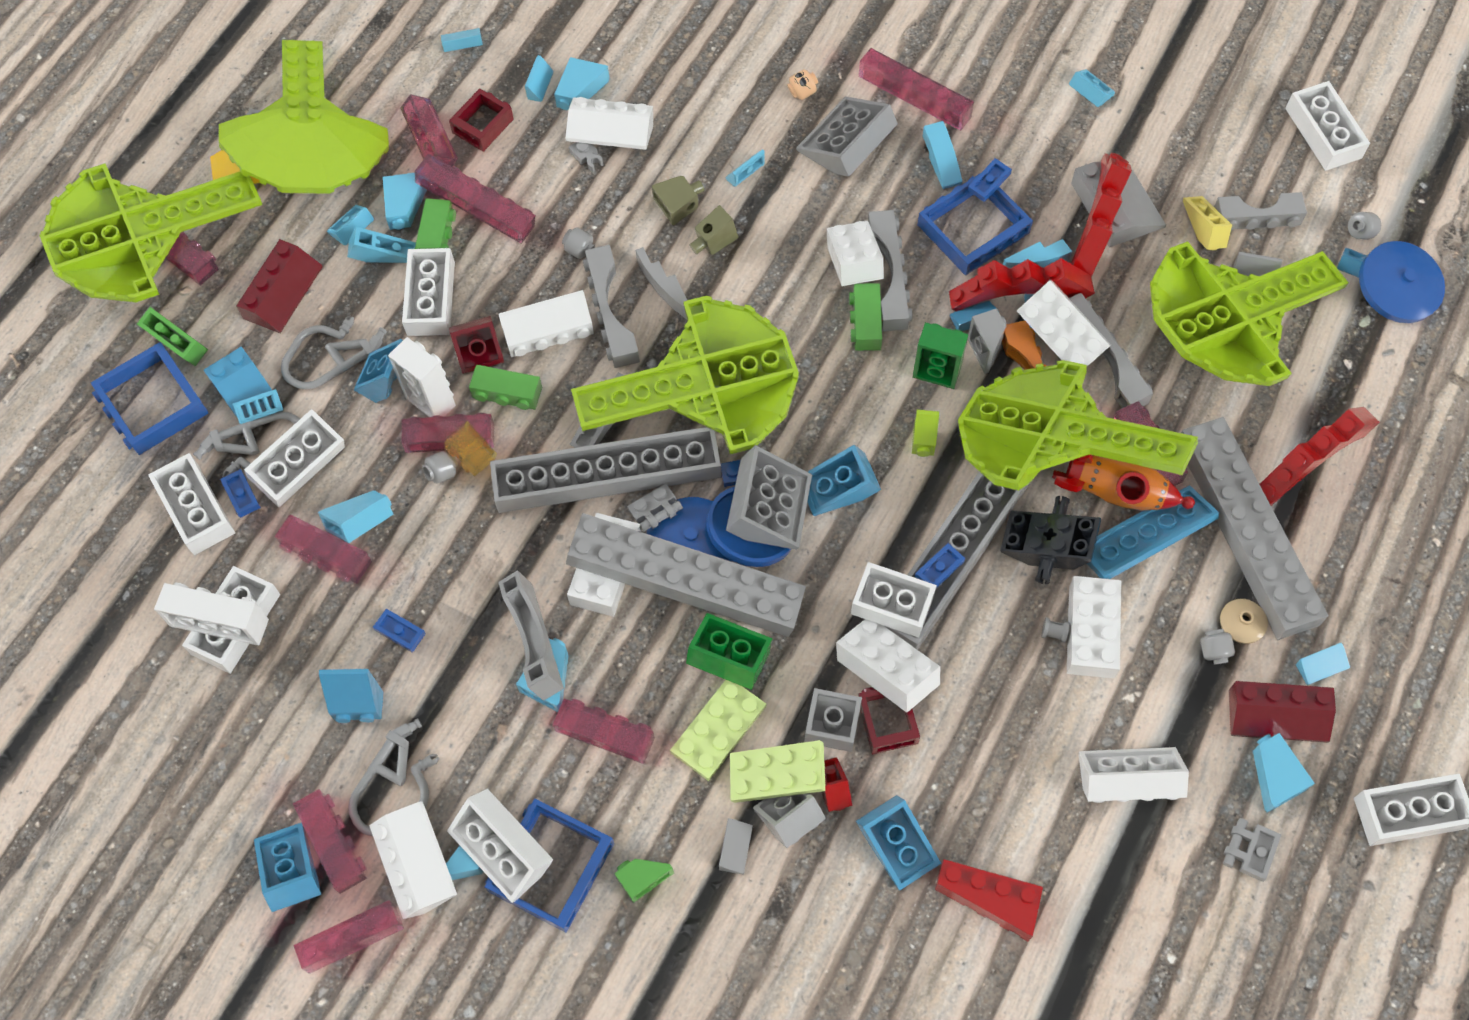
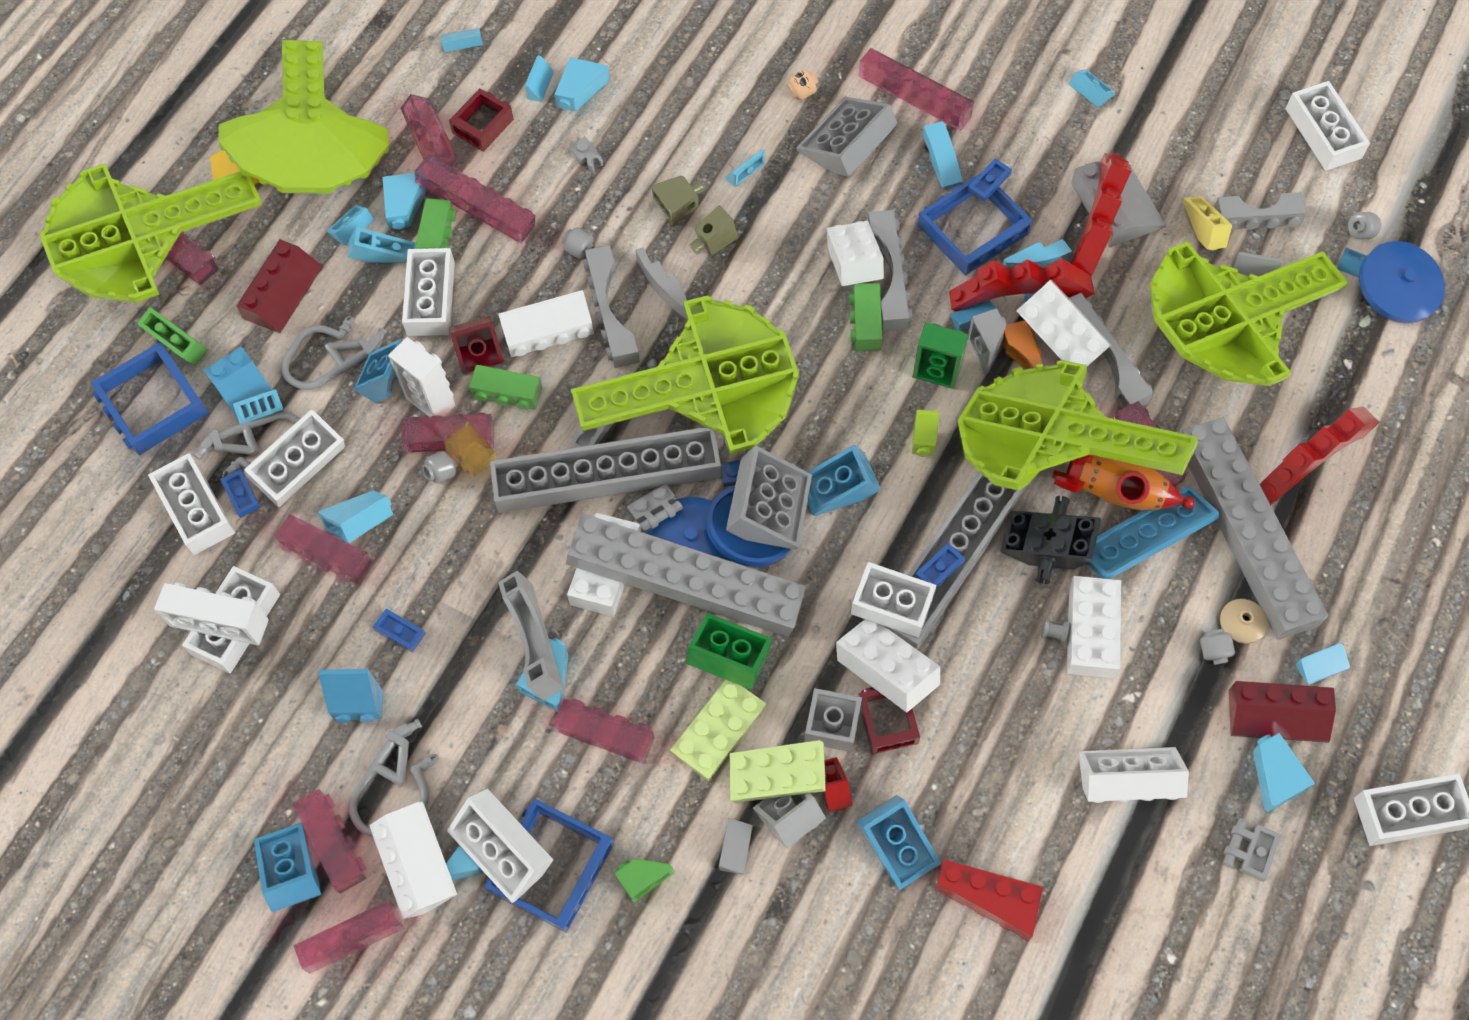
(609, 123): white slope -> none

